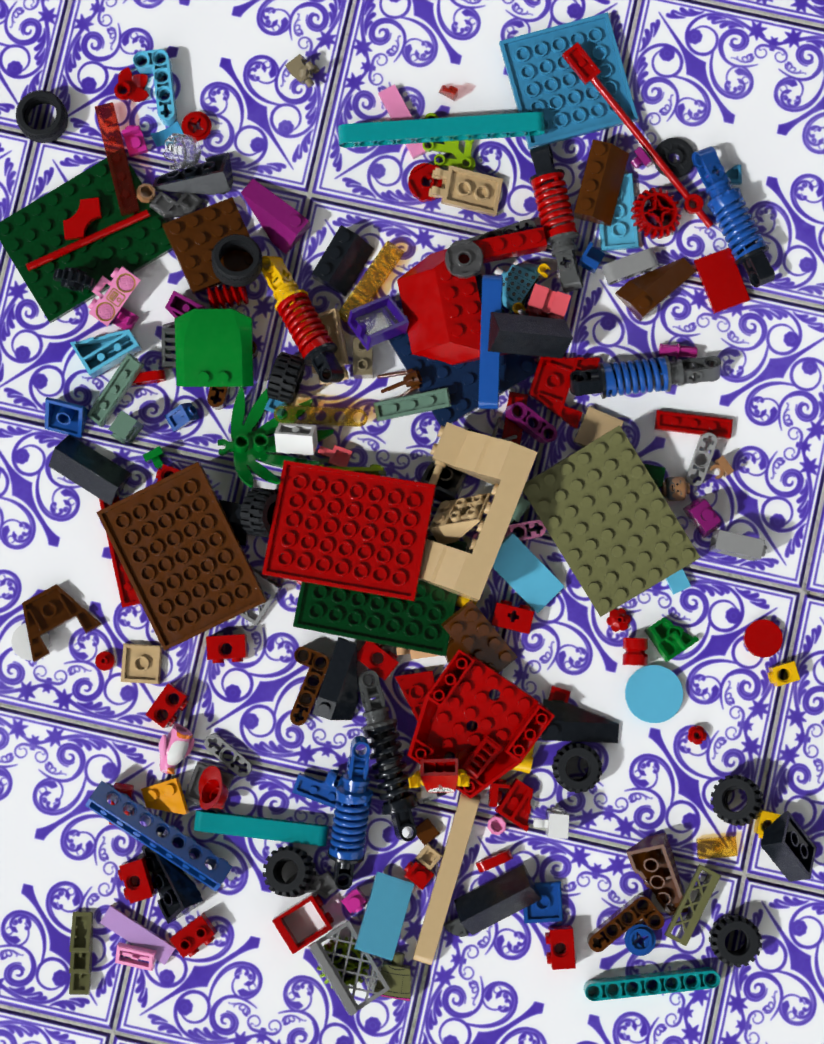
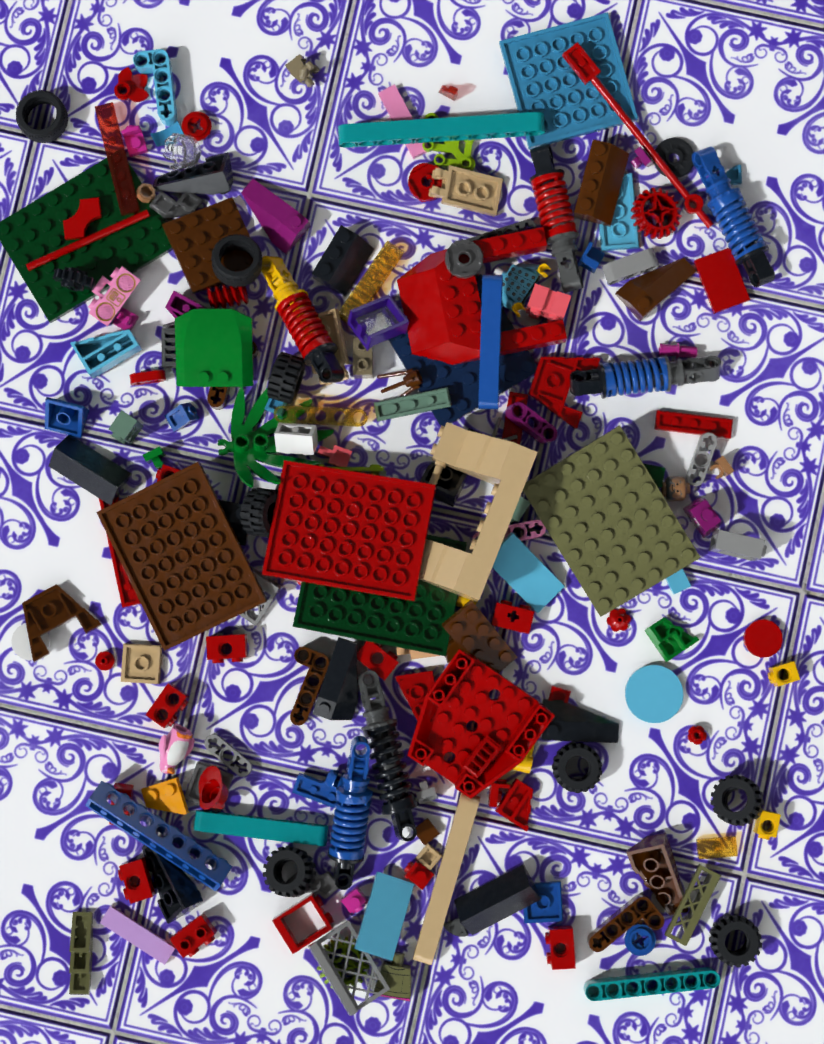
(115, 390): sand green tile -> none
(135, 953): bright pink tile -> none
(439, 776): red torso -> none
(457, 517): tan slope -> none
(494, 860): red beam -> none
(496, 825): bright pink tile -> none
(528, 335): black slope -> none
(555, 823): white brick -> none
(595, 425): tan tile -> none
(635, 651): red wheel -> none
(789, 848): black slope -> none

